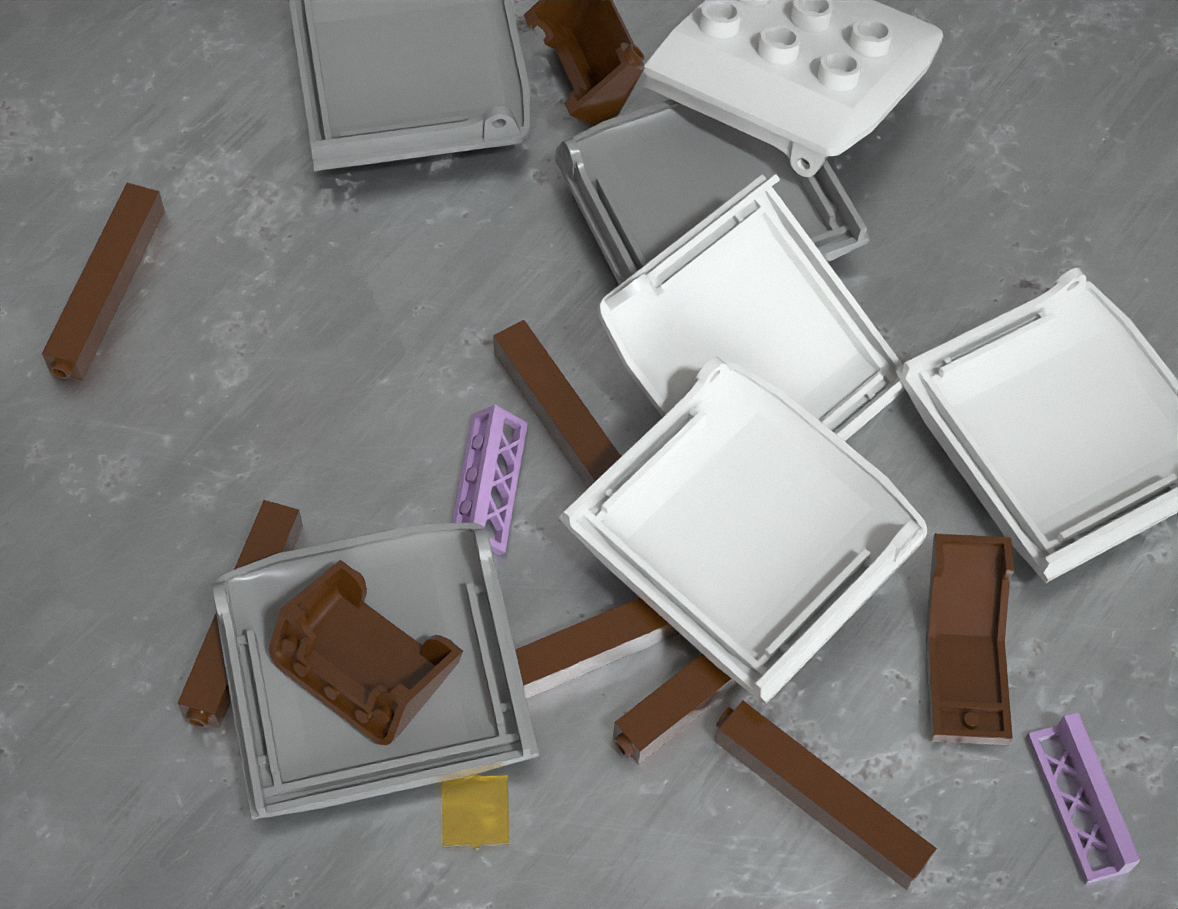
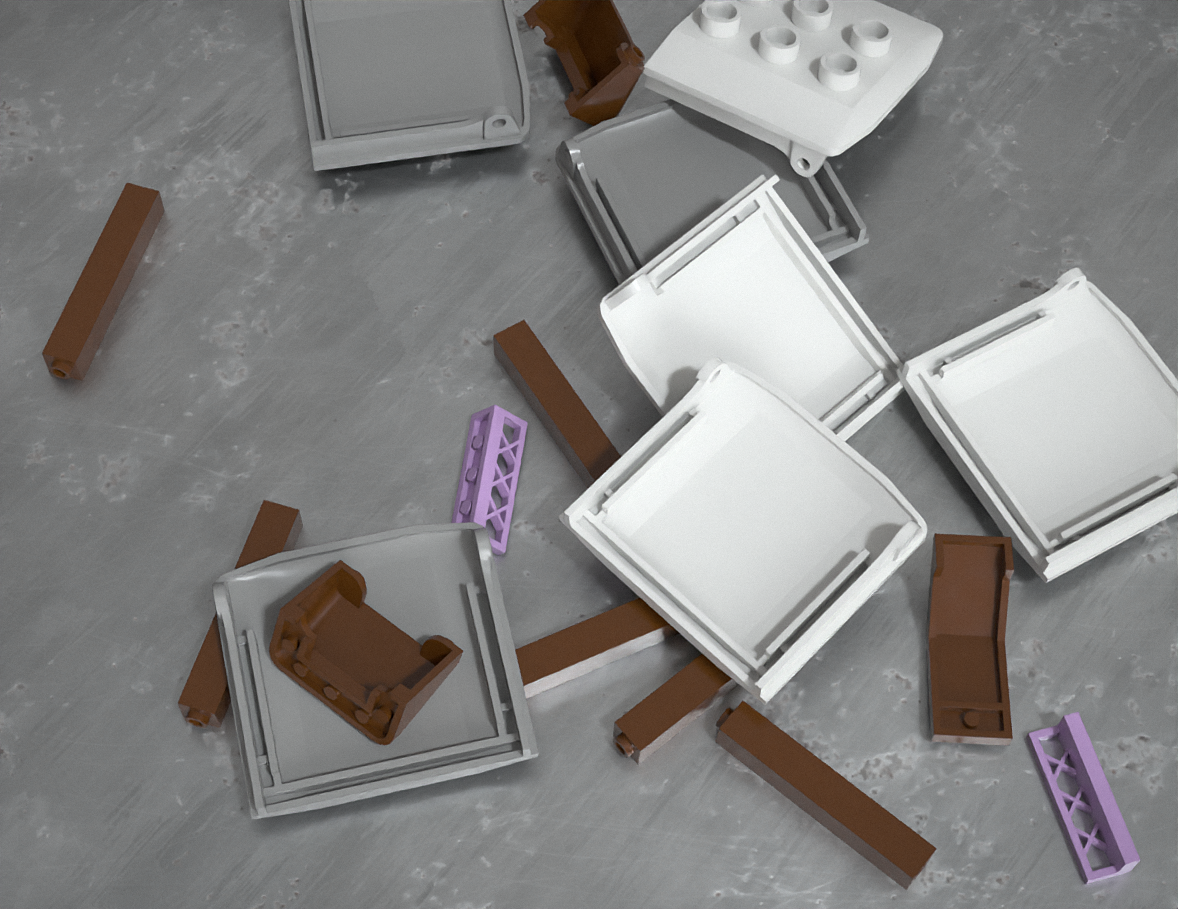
(475, 811): clear yellow piece -> none

